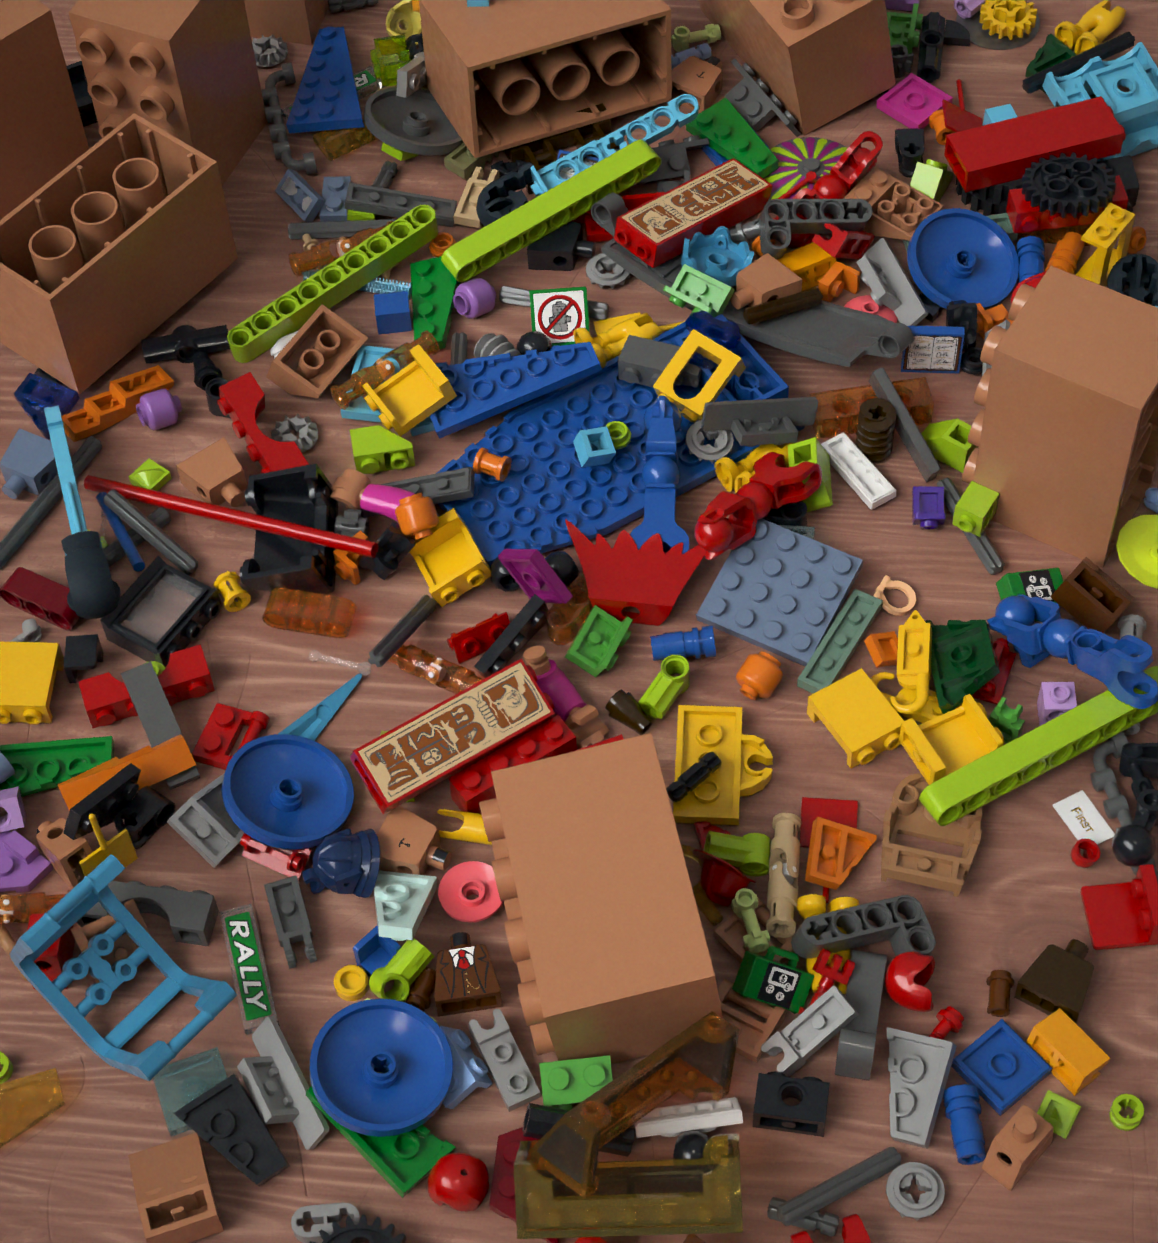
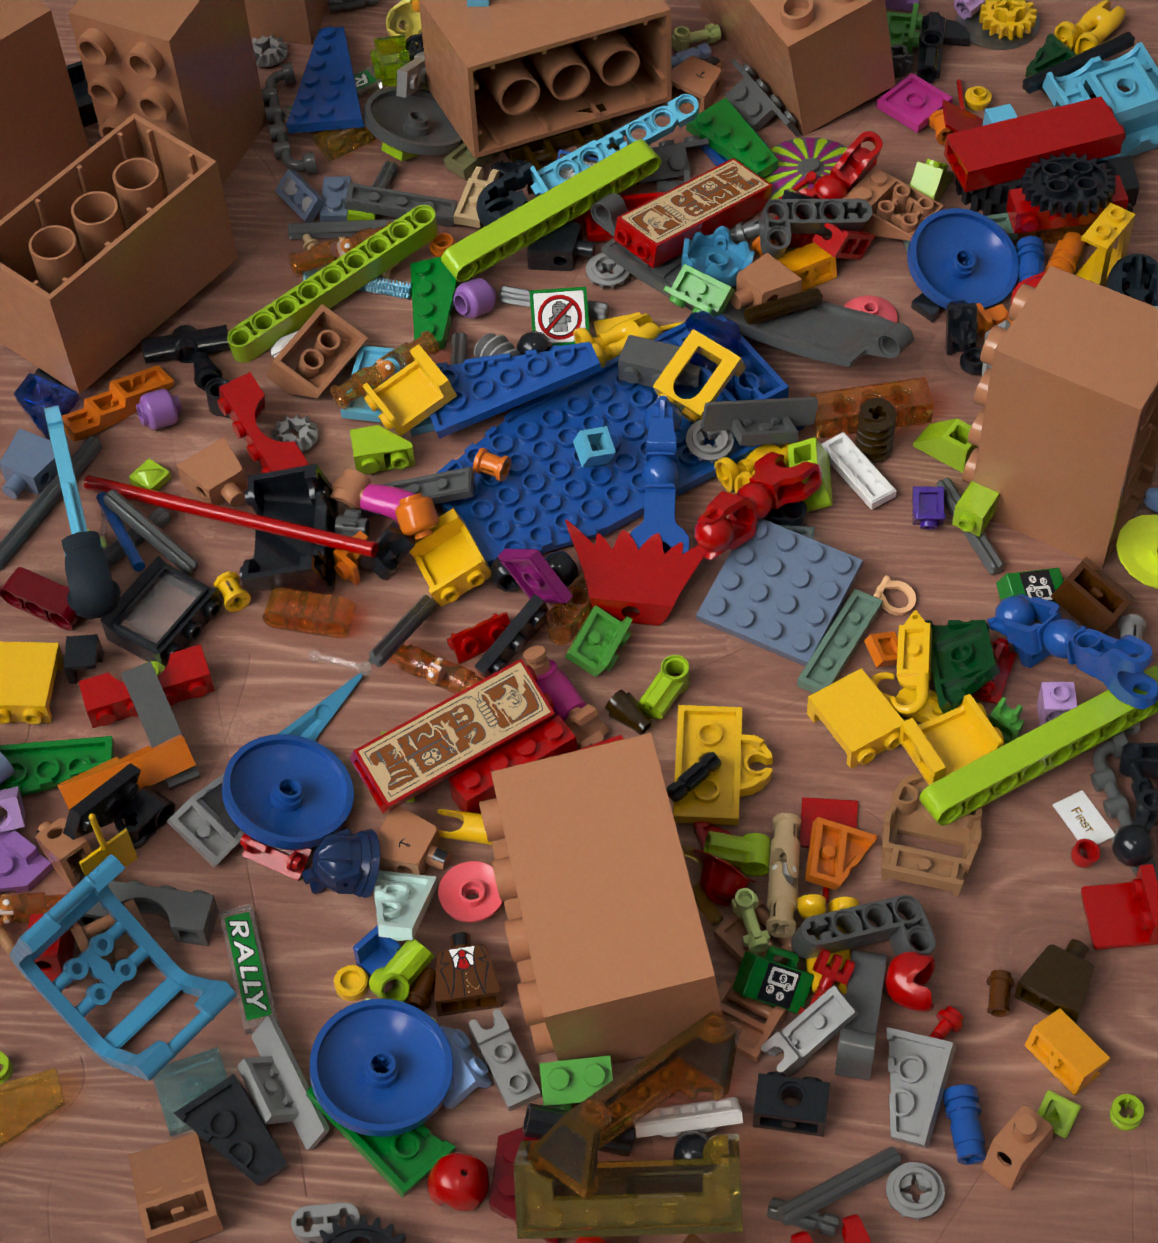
(30, 633): light grey hand -> none
(223, 731): red plate -> none
(290, 917): dark grey hinge -> none
(392, 312): blue panel -> none
(619, 434): lime plate -> none
(684, 644): blue axle -> none
(759, 675): orange head -> none
(792, 194): none -> black tile
(839, 278): orange bracket -> none
(891, 284): light grey bracket -> none
(906, 426): dark grey tile -> none
(909, 149): black piece -> none
(934, 350): tile -> none
(978, 98): none -> yellow plate
(1001, 1067): blue tile -> none
(1137, 240): orange plate -> none

